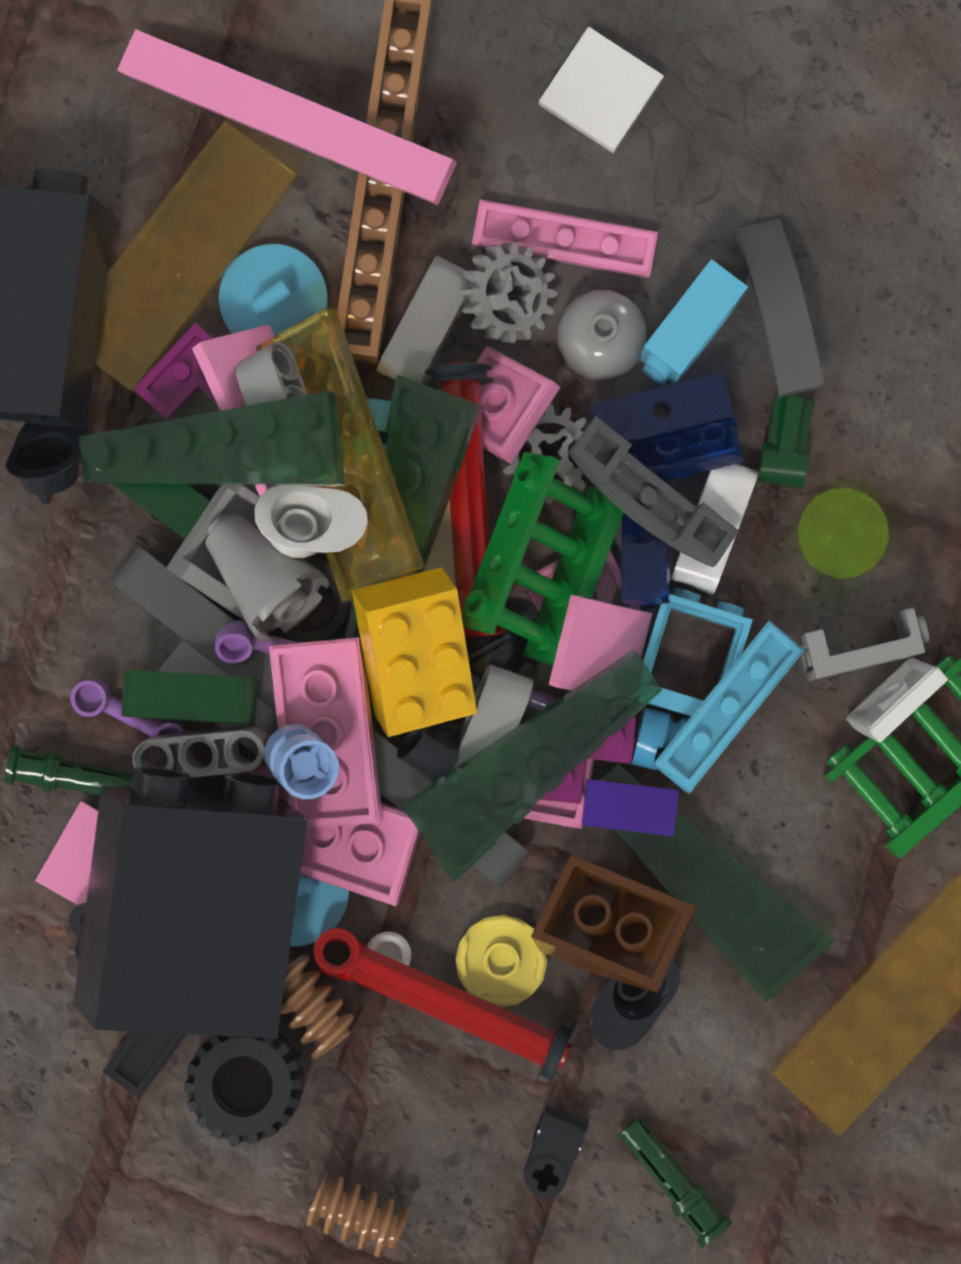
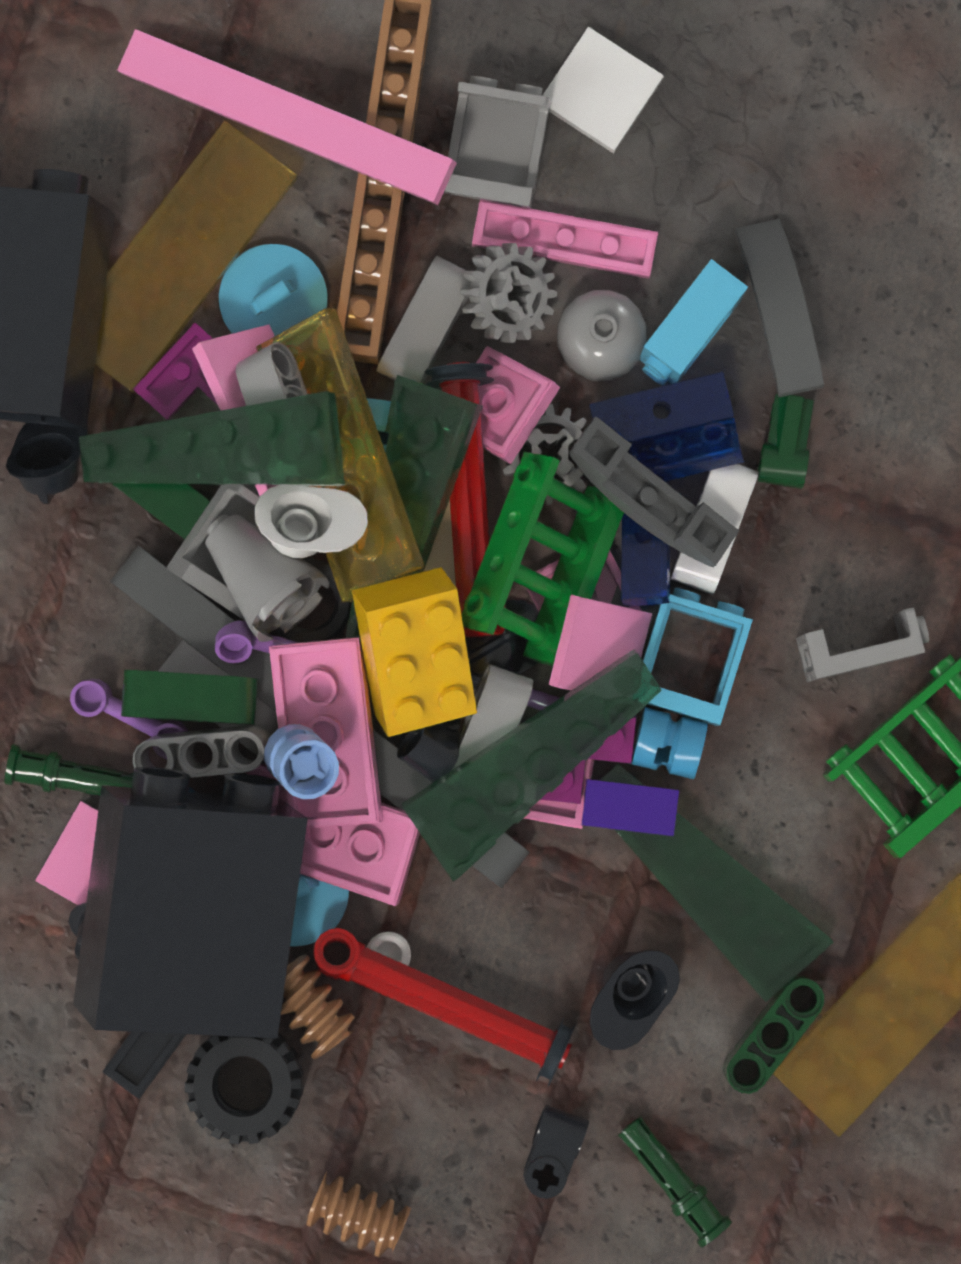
(497, 142): none -> light grey panel
(500, 960): light yellow tile -> none
(612, 925): reddish brown slope -> none
(728, 707): medium azure tile -> none
(767, 1057): none -> dark green beam
(842, 533): clear neon green tile -> none
(896, 699): white tile -> none

